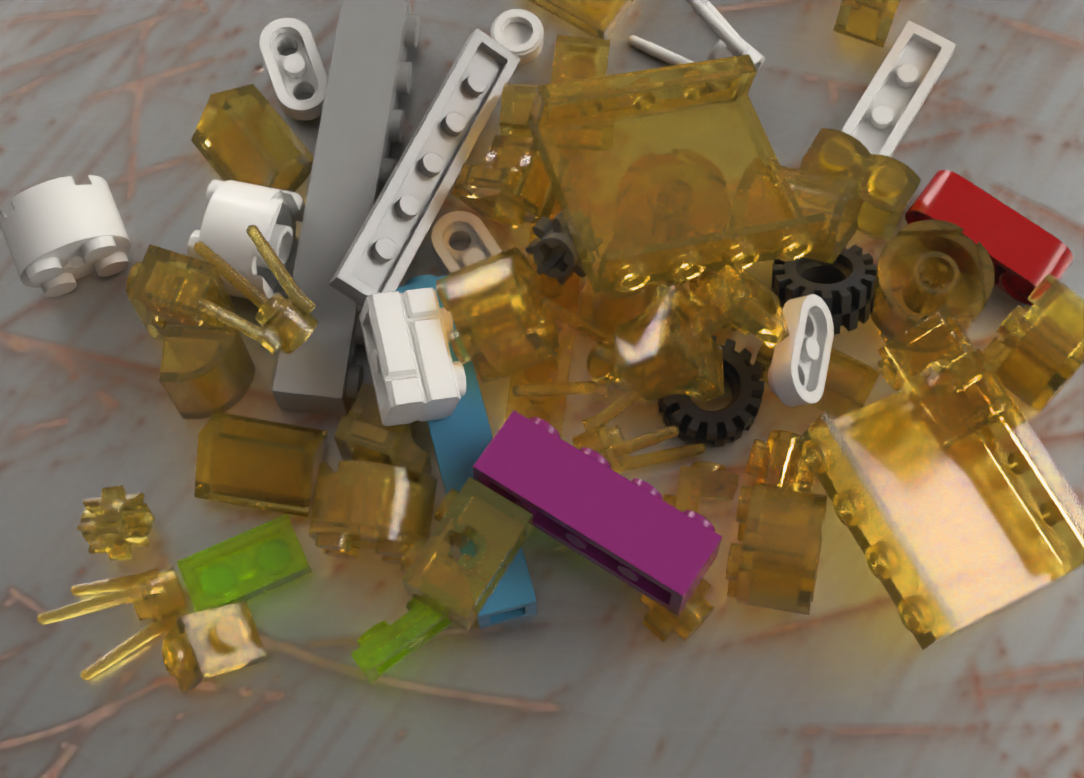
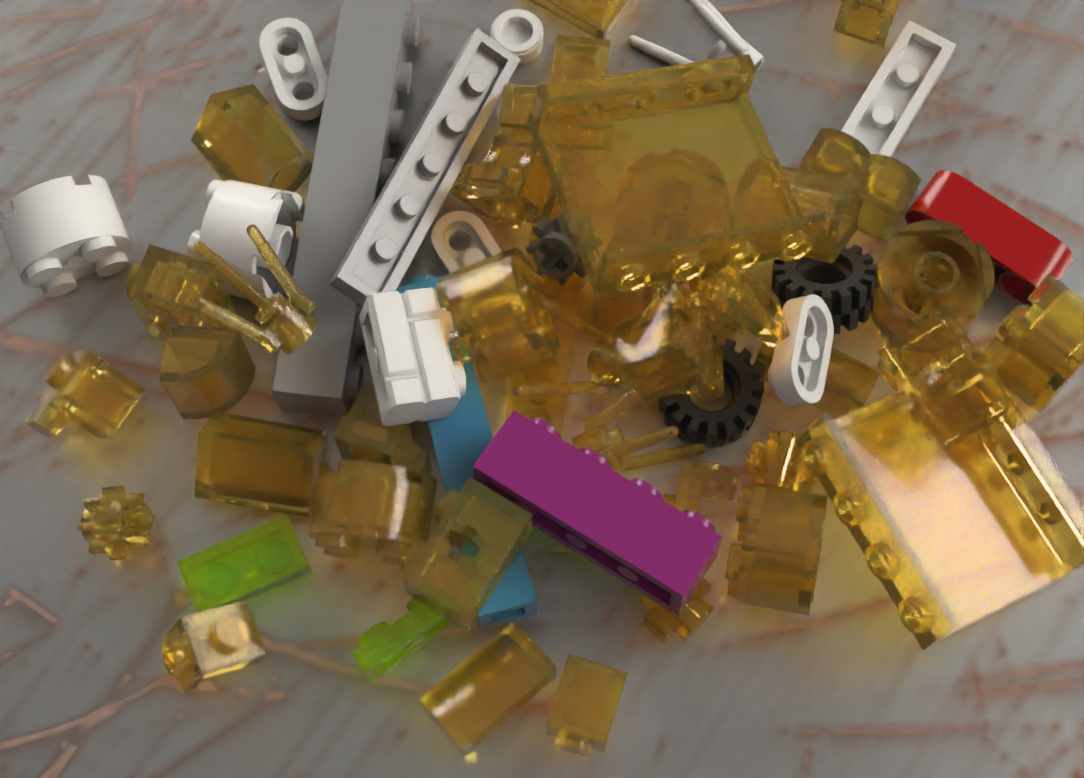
(84, 393): none -> clear yellow brick
(154, 595): clear yellow plant -> none
(489, 687): none -> clear yellow brick
(585, 705): none -> clear yellow brick

